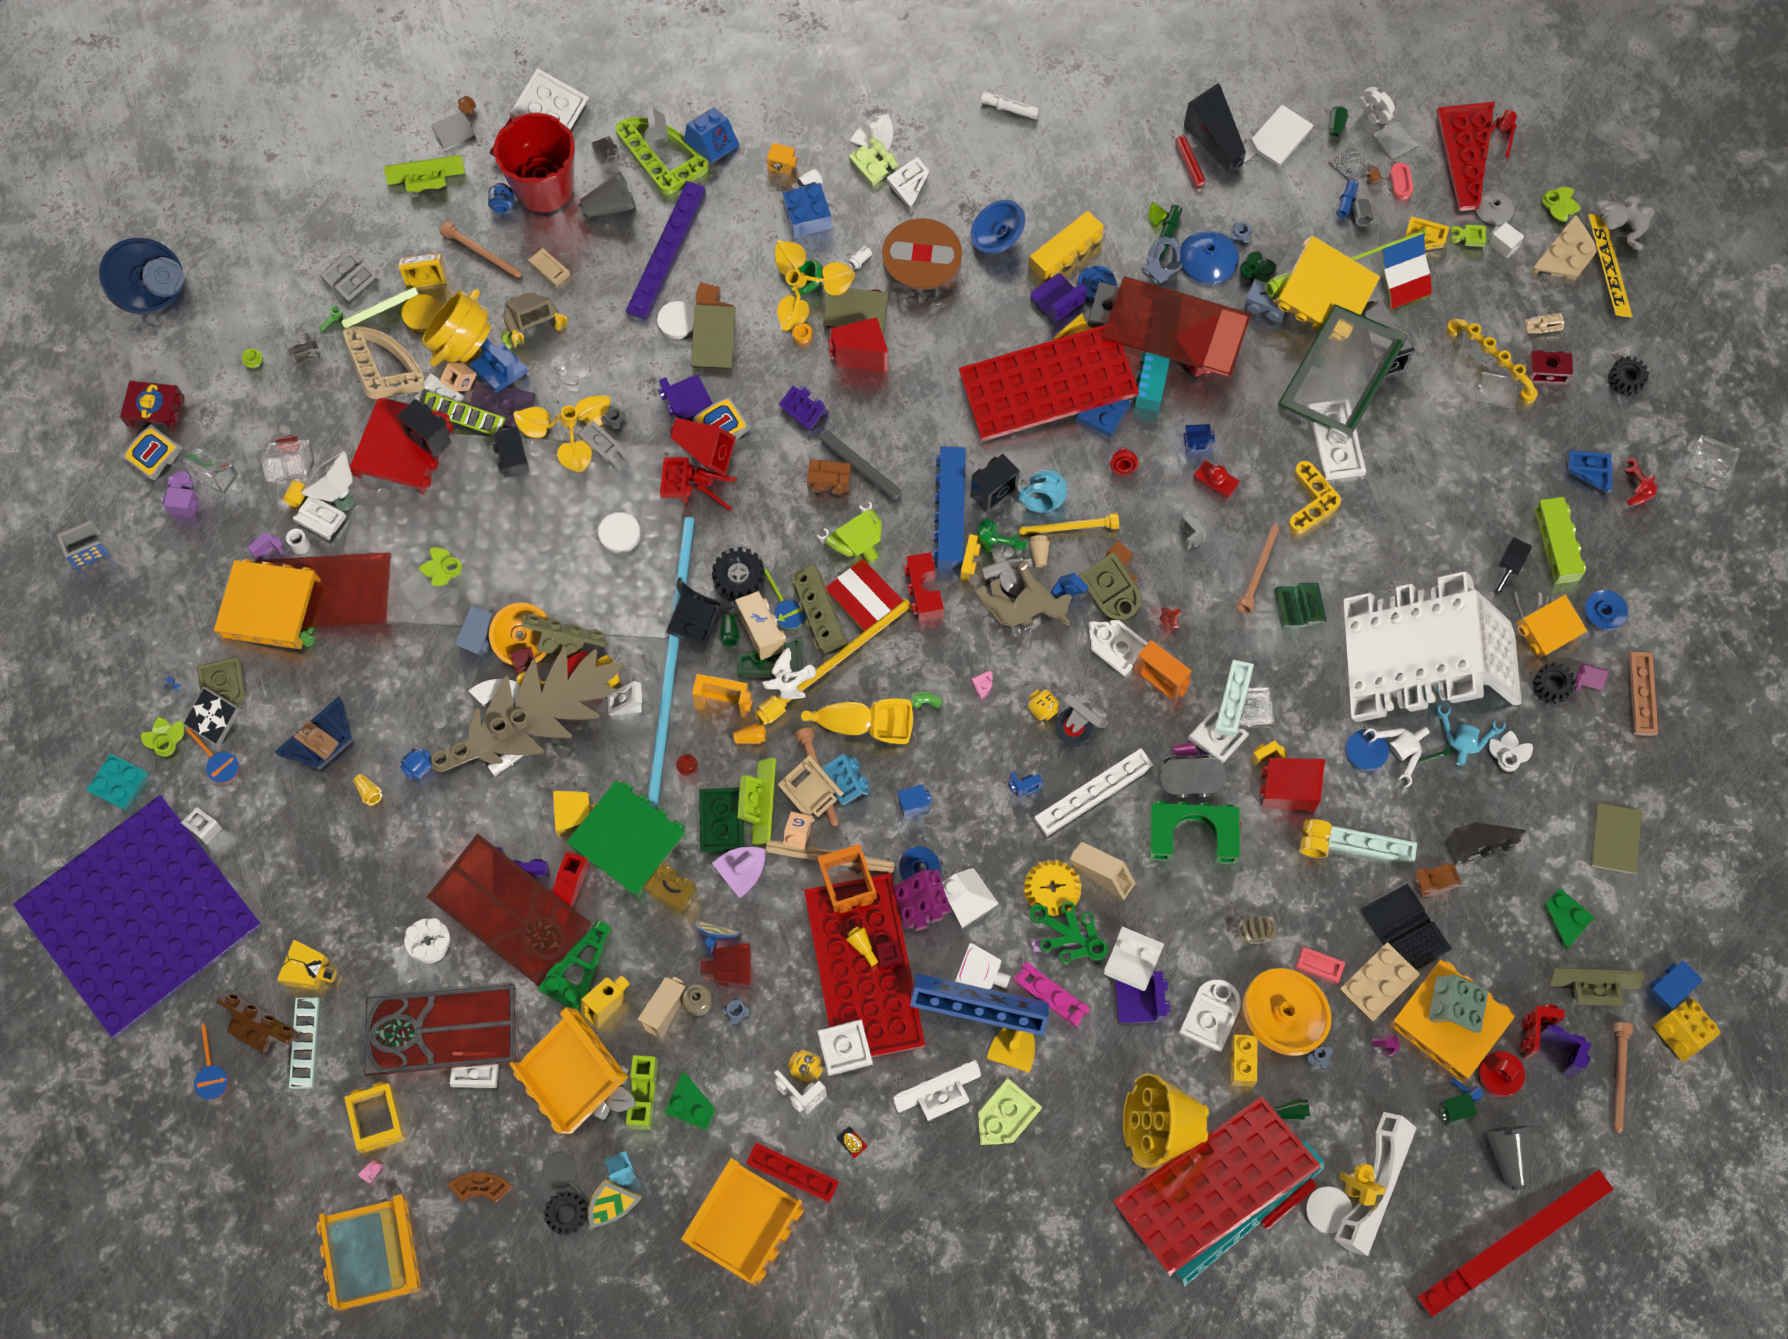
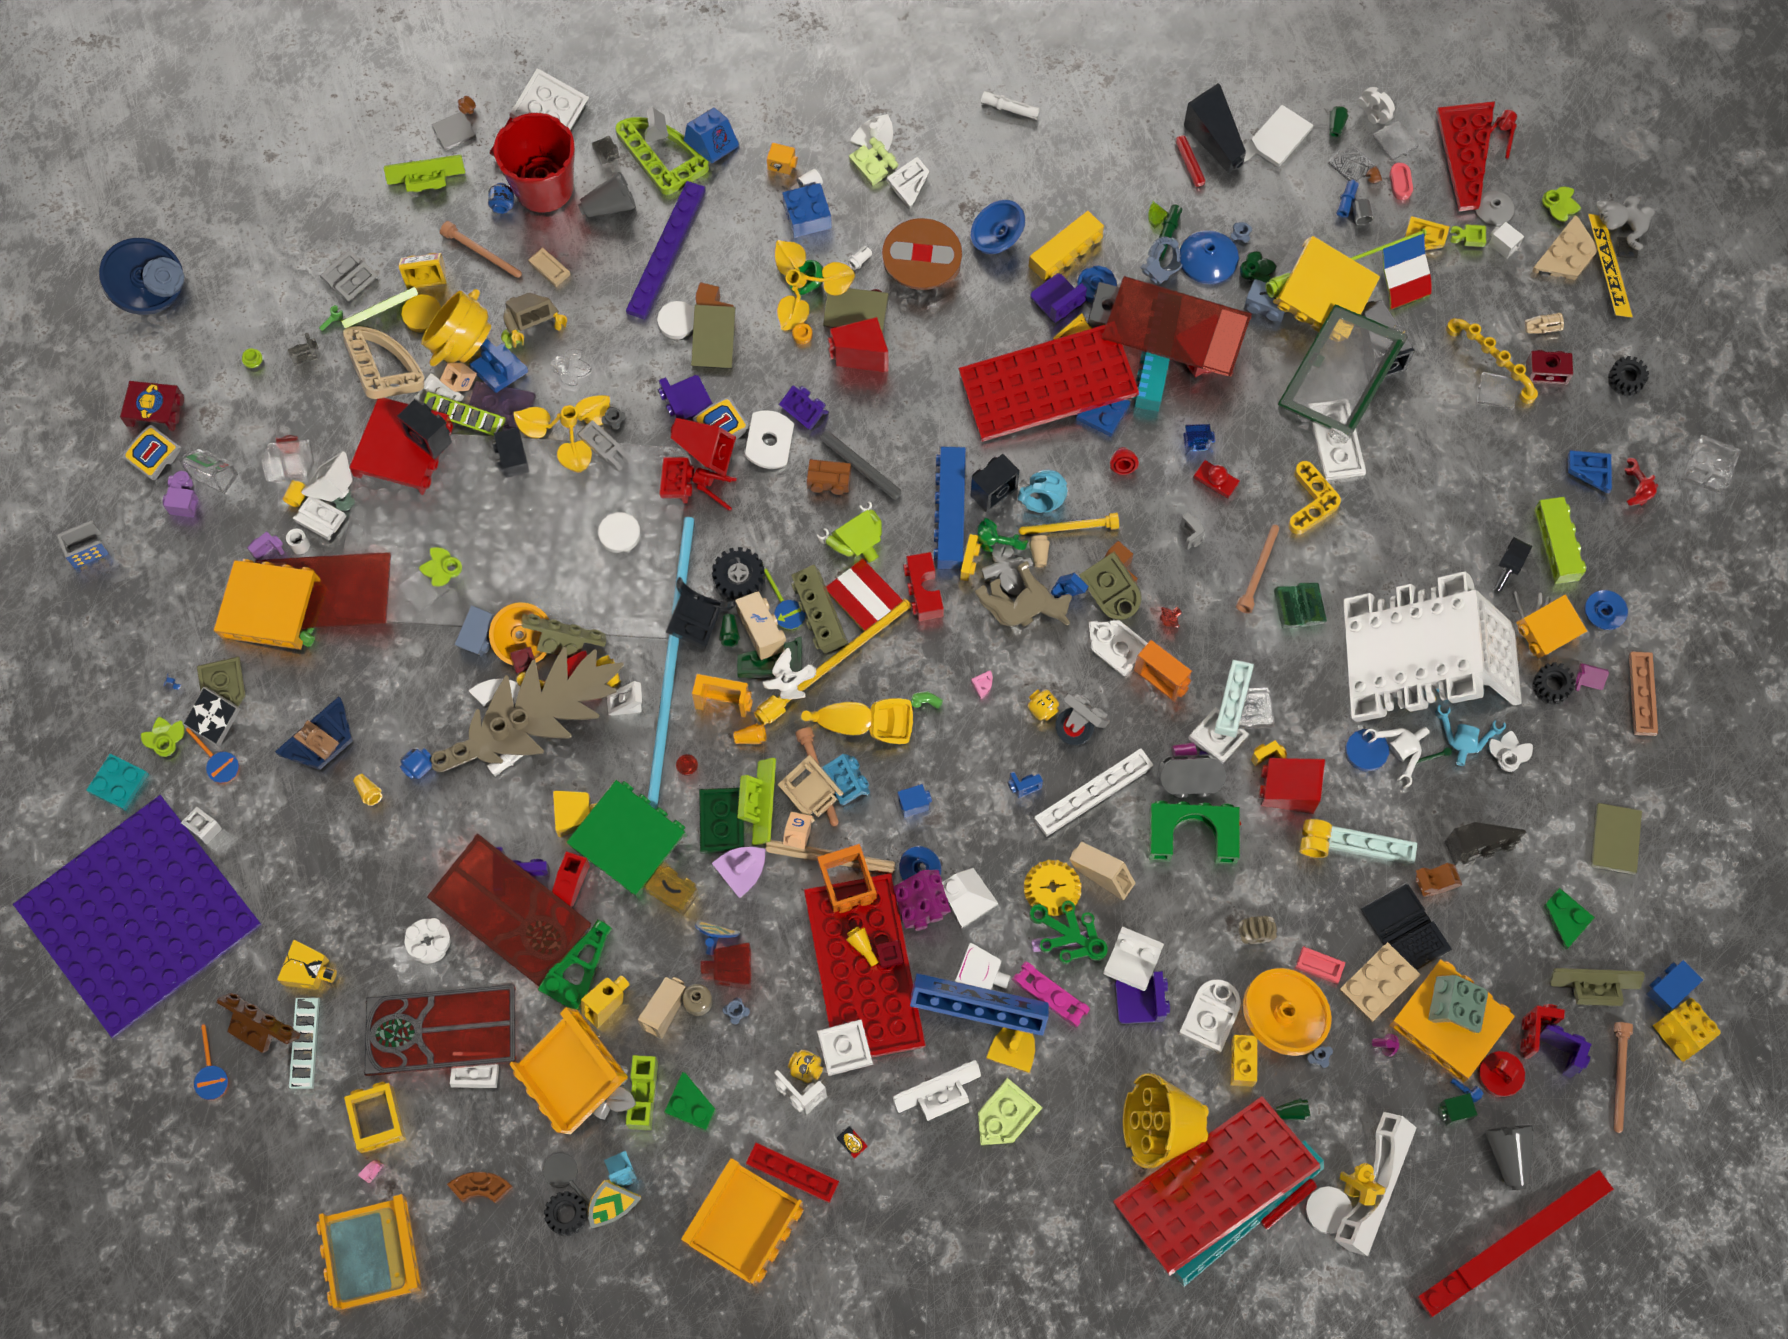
(762, 454): none -> white piece

